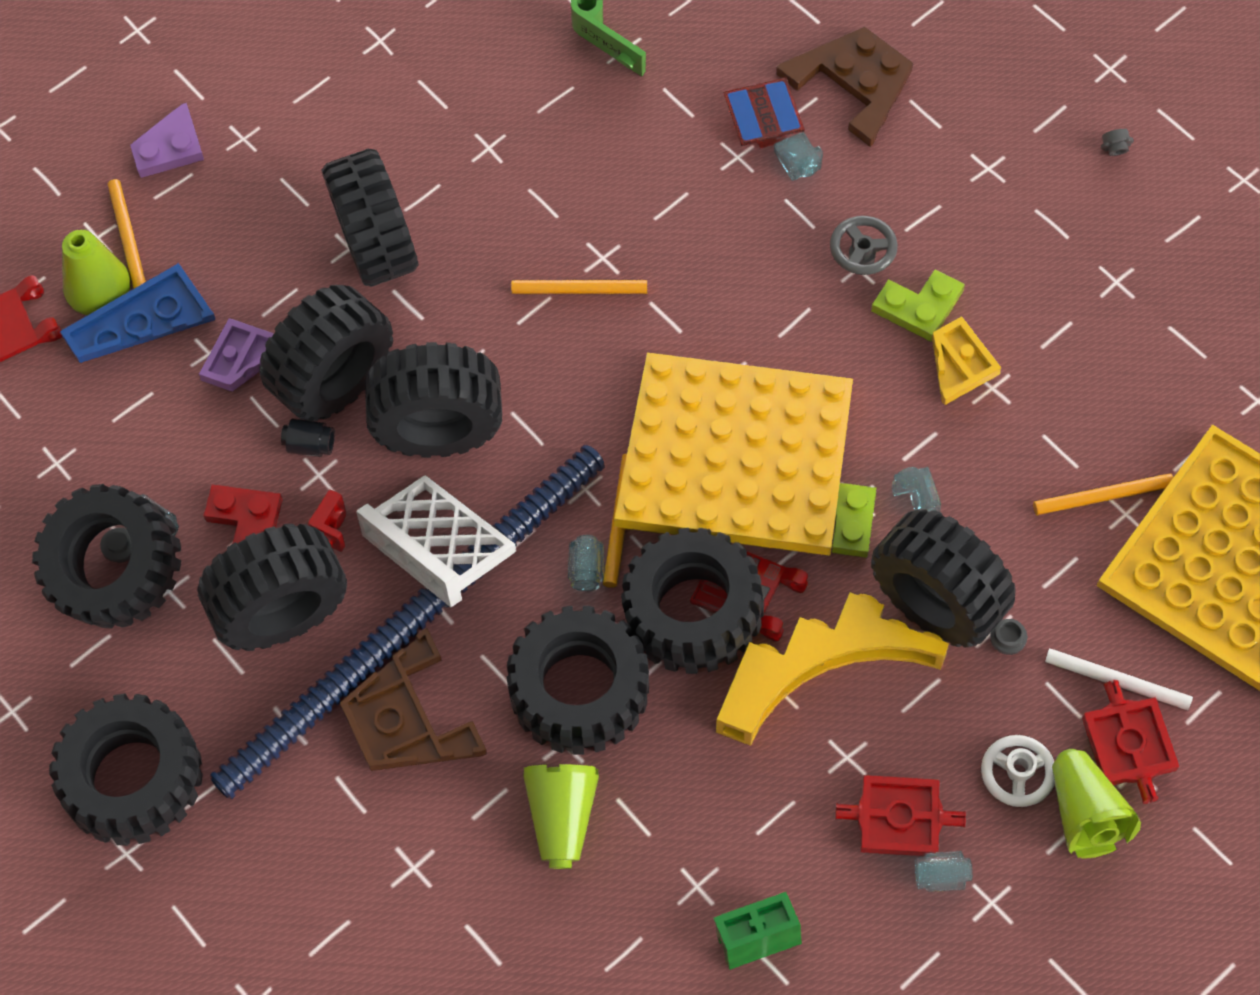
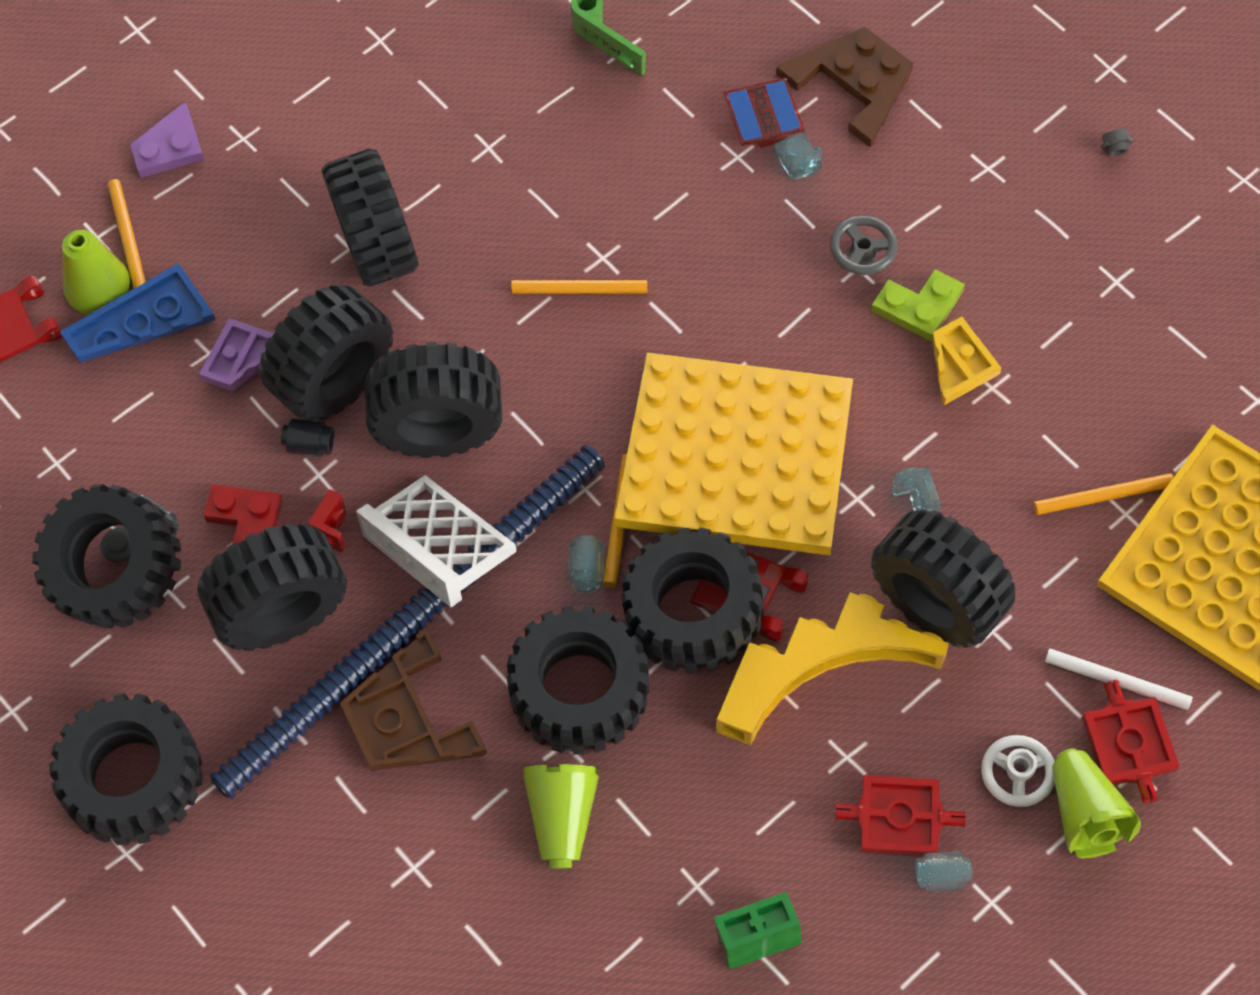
(853, 520): lime plate -> none
(1009, 637): dark grey plate -> none

